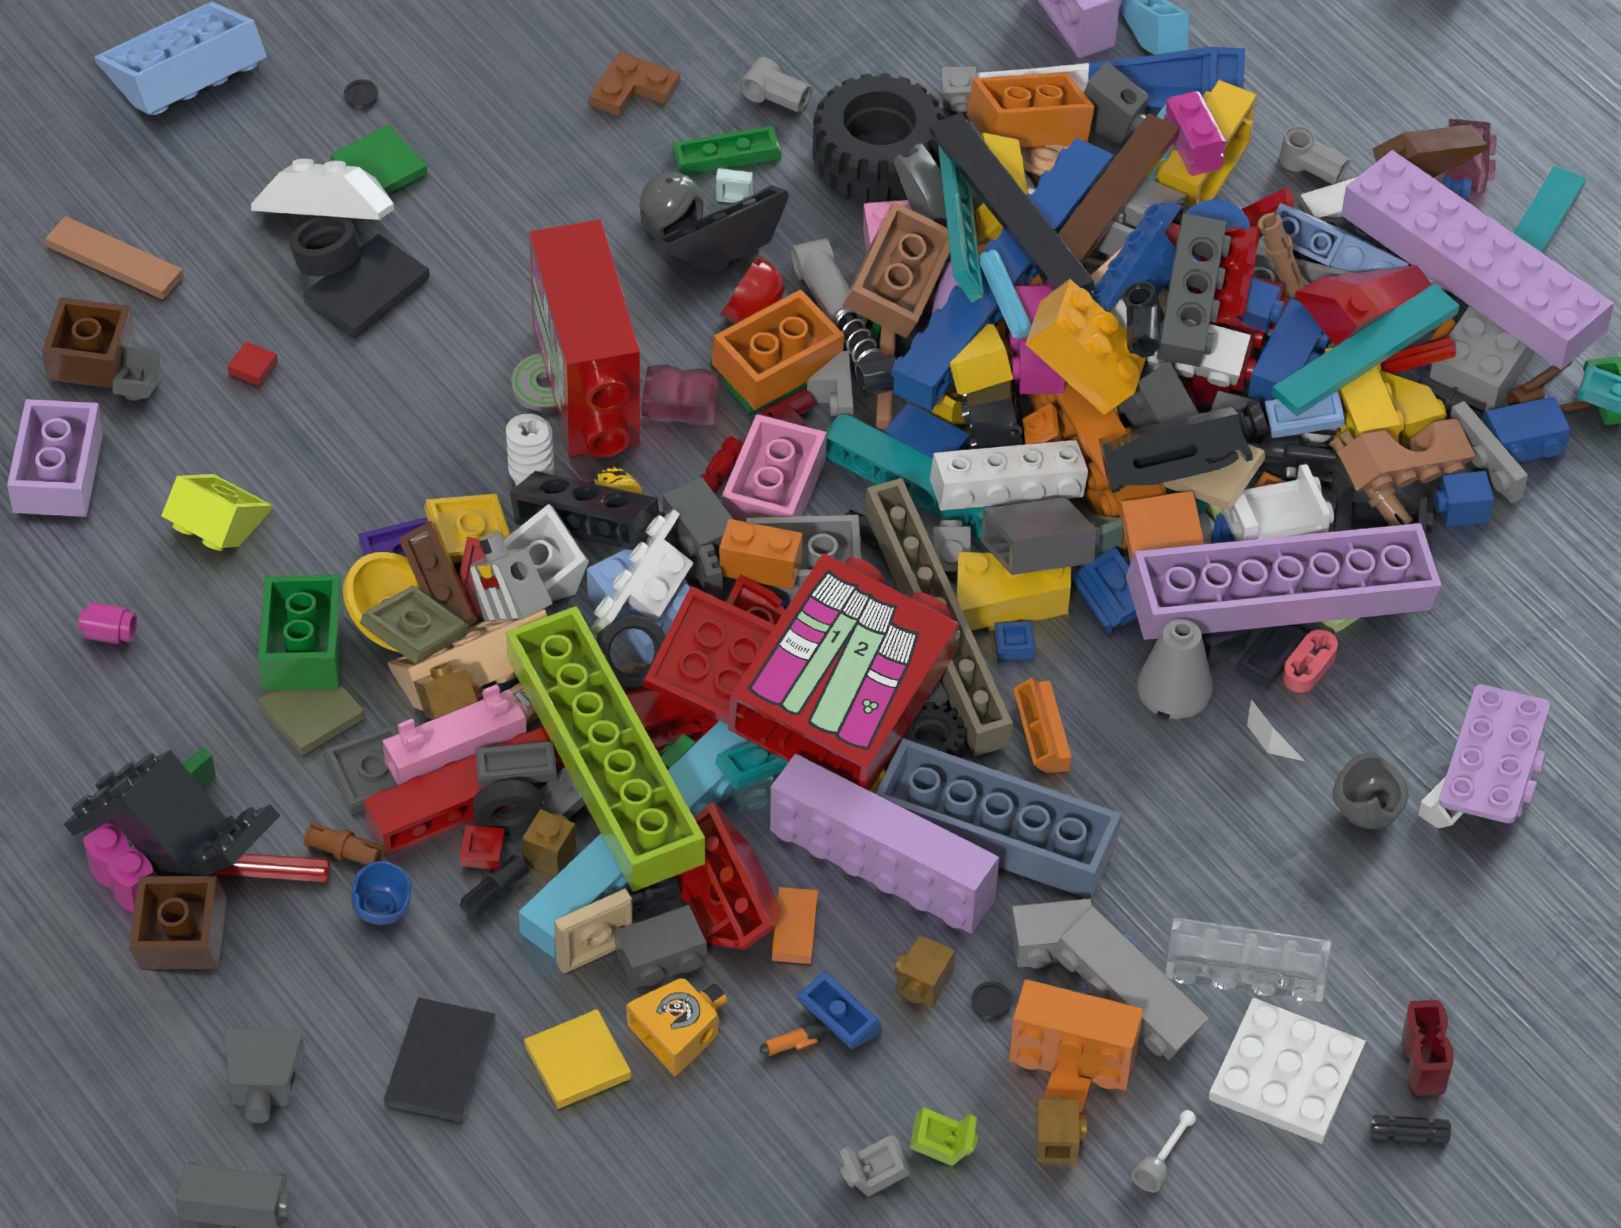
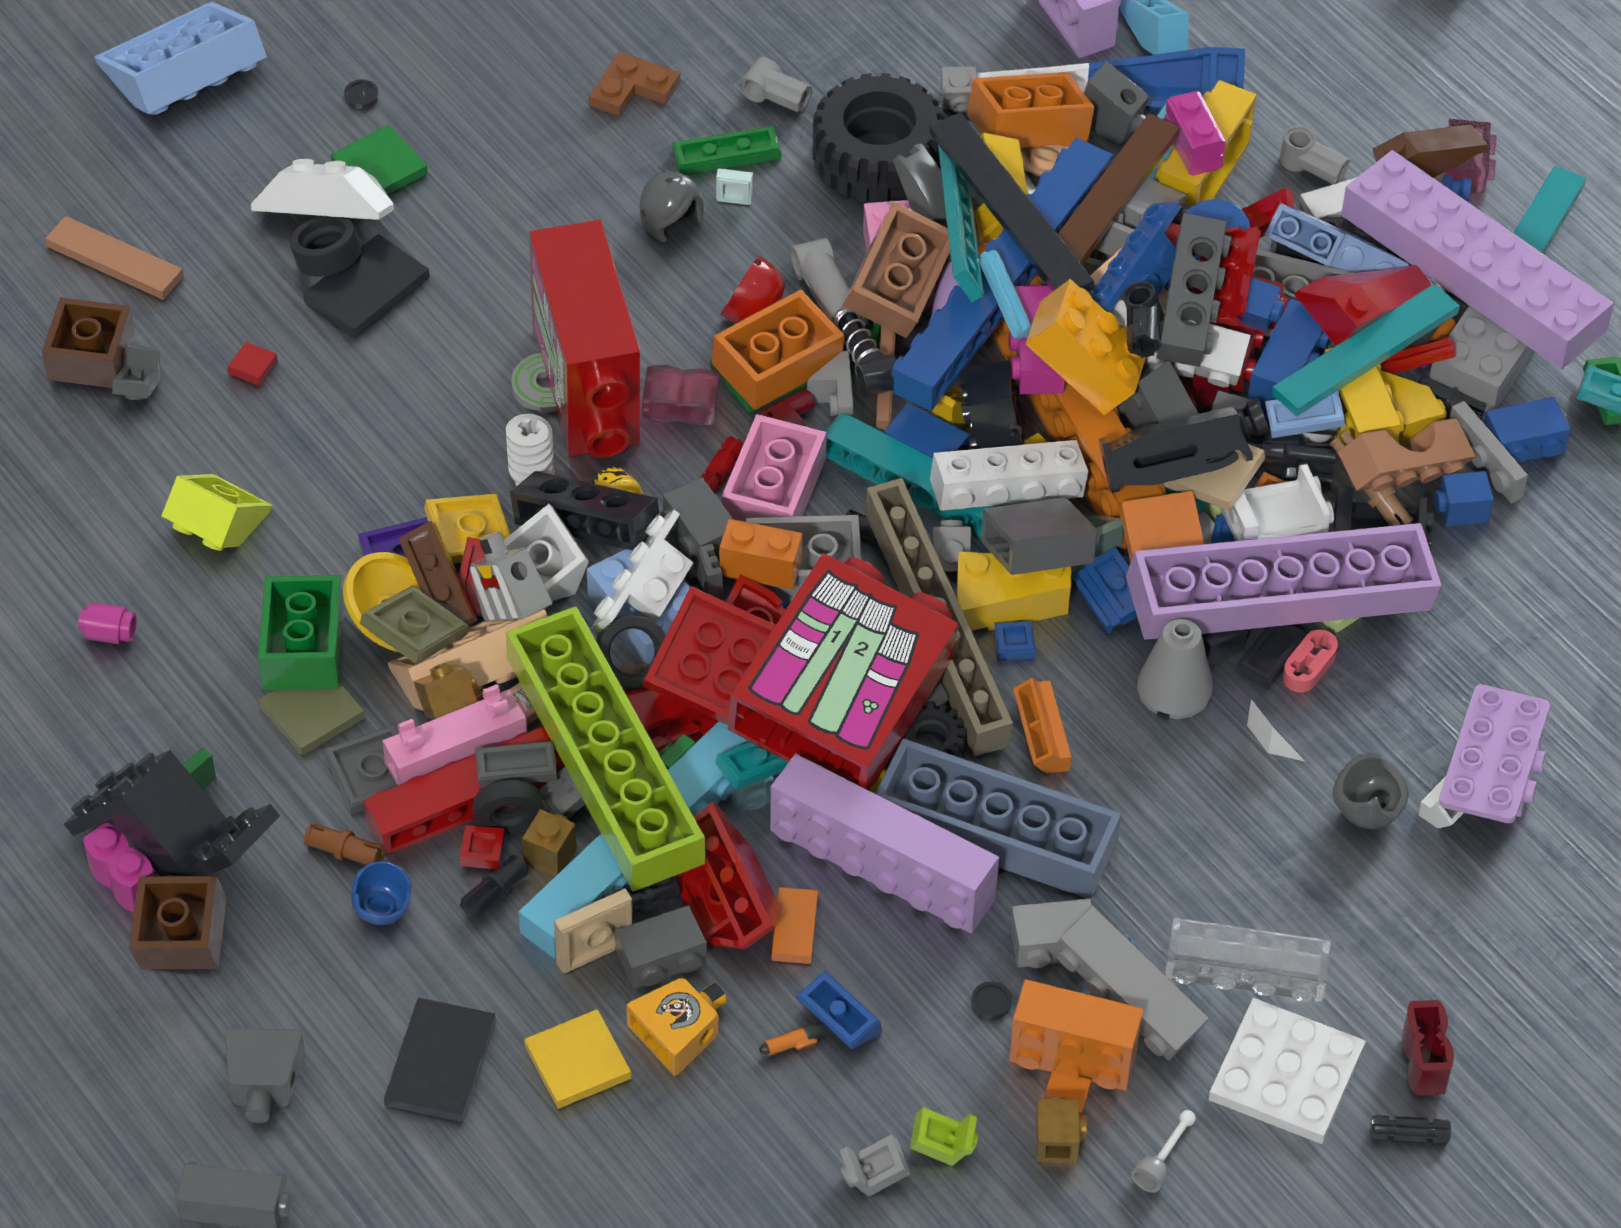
(55, 458): lavender brick -> none
(279, 867): red axle -> none
(728, 232): black wedge -> none
(924, 971): pearl gold brick -> none
(981, 362): yellow slope -> none
(1042, 426): orange bracket -> none
(1279, 248): medium nougat pin -> none
(1532, 391): reddish brown plant -> none

